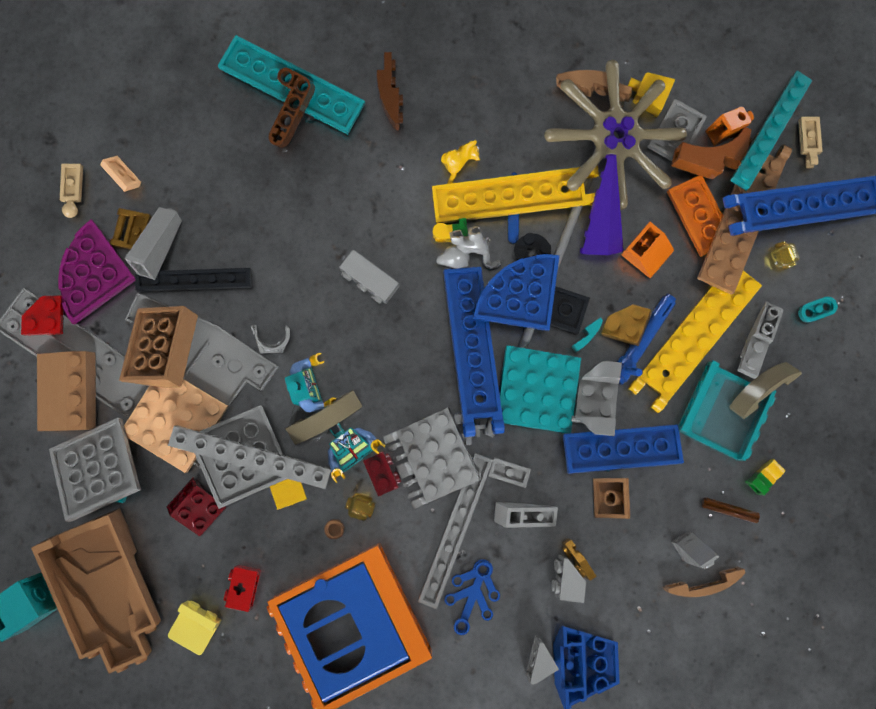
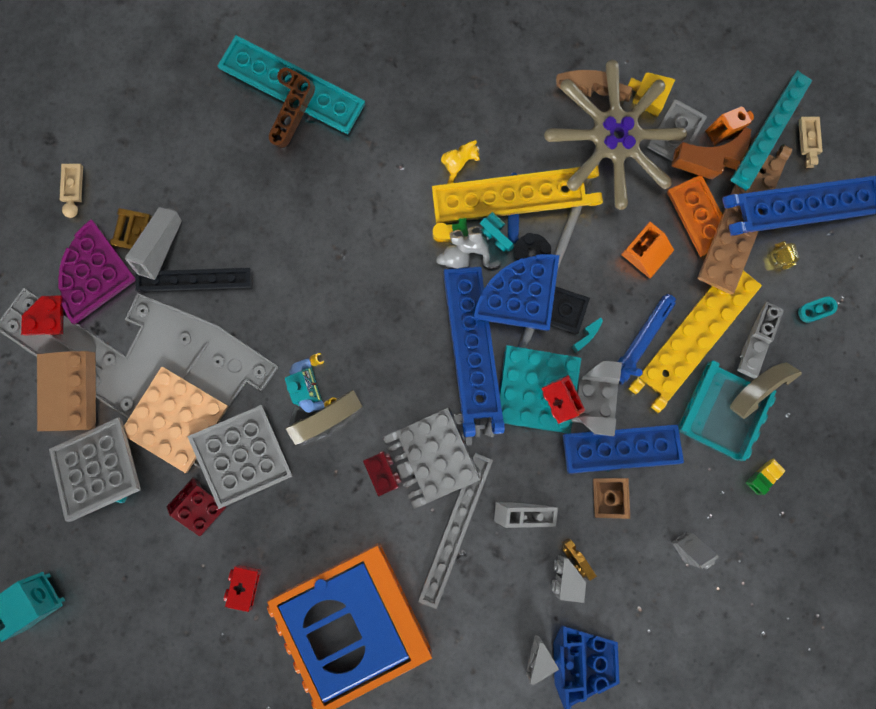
(100, 590): medium nougat panel -> none
(120, 173): light nougat plate -> none
(159, 346): medium nougat slope -> none
(194, 627): light yellow bracket -> none
(249, 456): light grey brick -> none
(274, 348): light grey helmet -> none
(287, 493): yellow window -> none
(334, 529): medium nougat tile -> none
(349, 448): torso -> none
(360, 506): clear yellow head -> none
(368, 277): light grey brick -> none
(389, 94): reddish brown slope -> none
(473, 592): blue plant -> none
(491, 228): none -> teal plate
(509, 472): light grey plate -> none
(565, 390): none -> red brick
(605, 227): dark purple wedge -> none
(627, 324): pearl gold plate -> none
(728, 578): medium nougat slope -> none
(731, 510): reddish brown axle -> none

